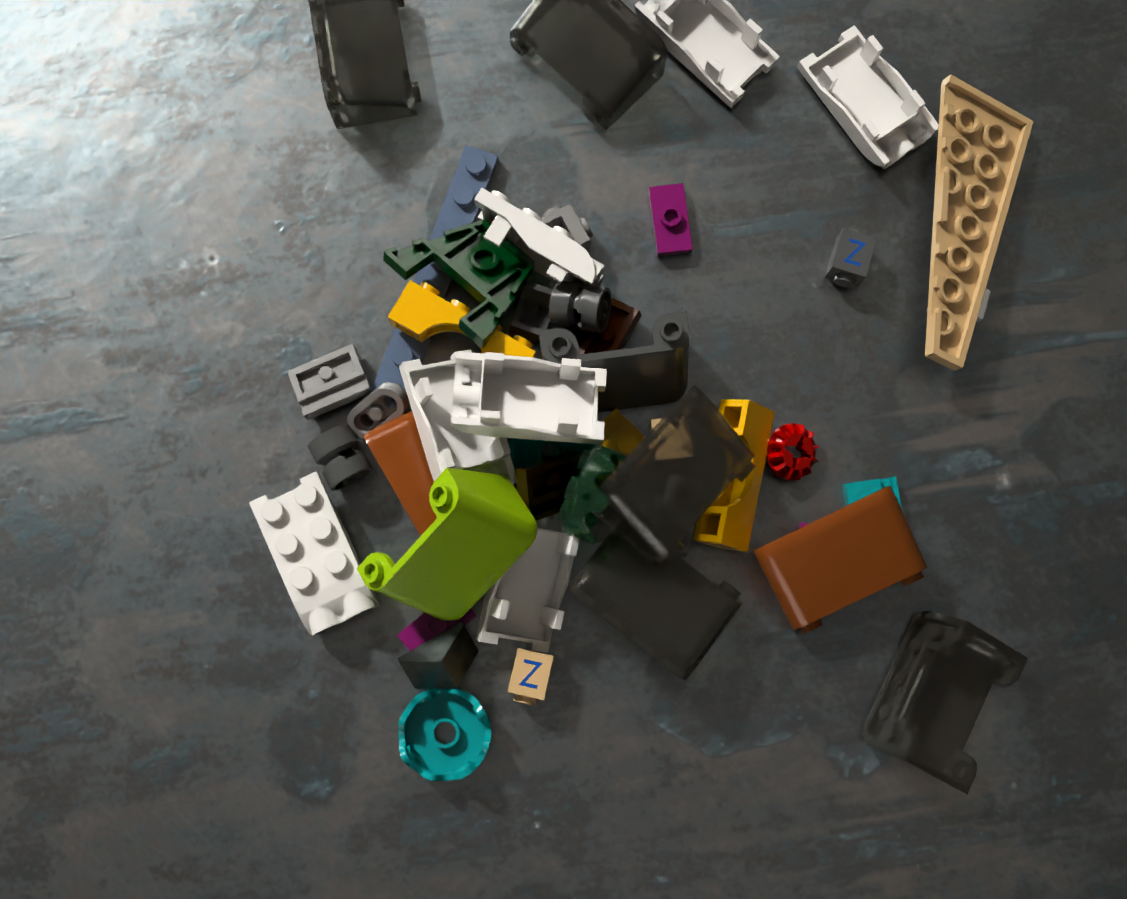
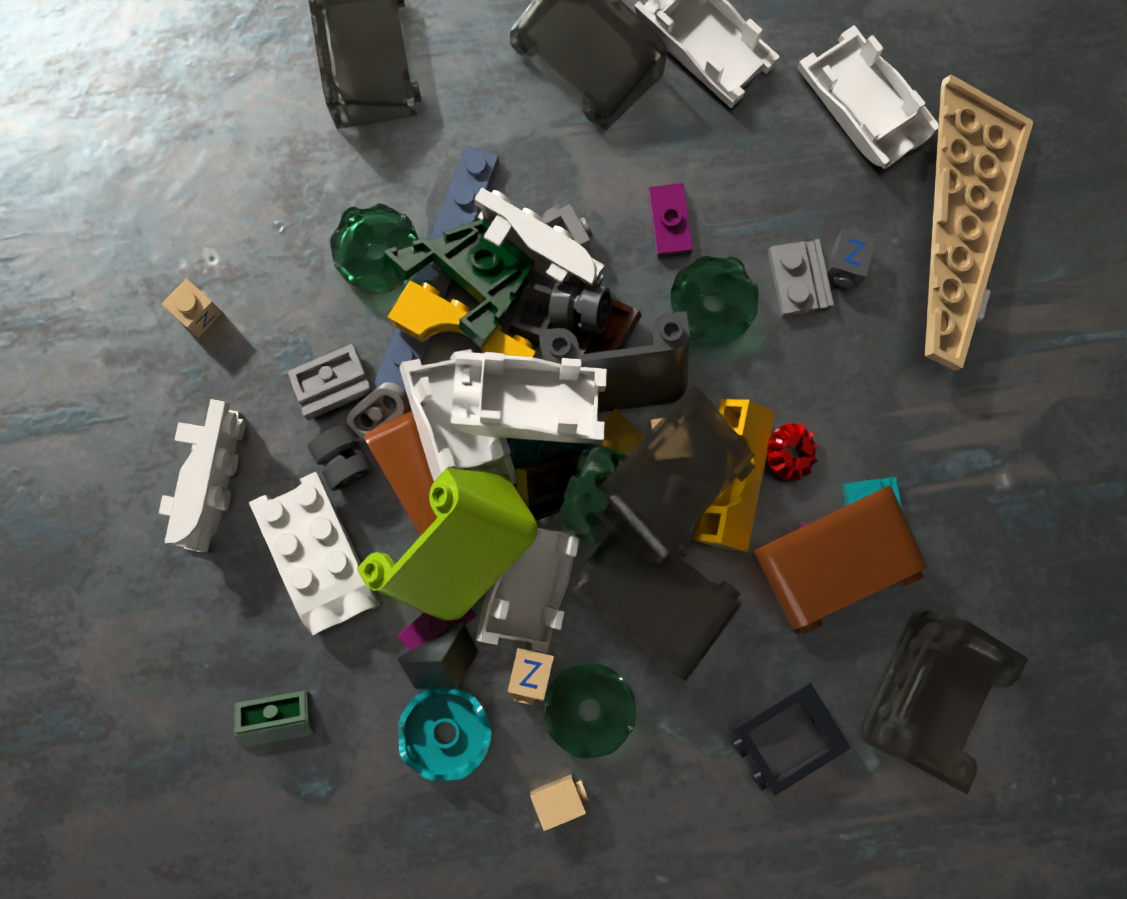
(192, 307): none -> tan brick
(203, 478): none -> white piece
(272, 719): none -> dark green slope
(357, 233): none -> clear green plate
(559, 801): none -> tan brick
(595, 737): none -> clear green plate
(731, 284): none -> clear green plate
(800, 277): none -> light grey plate
(821, 719): none -> black window

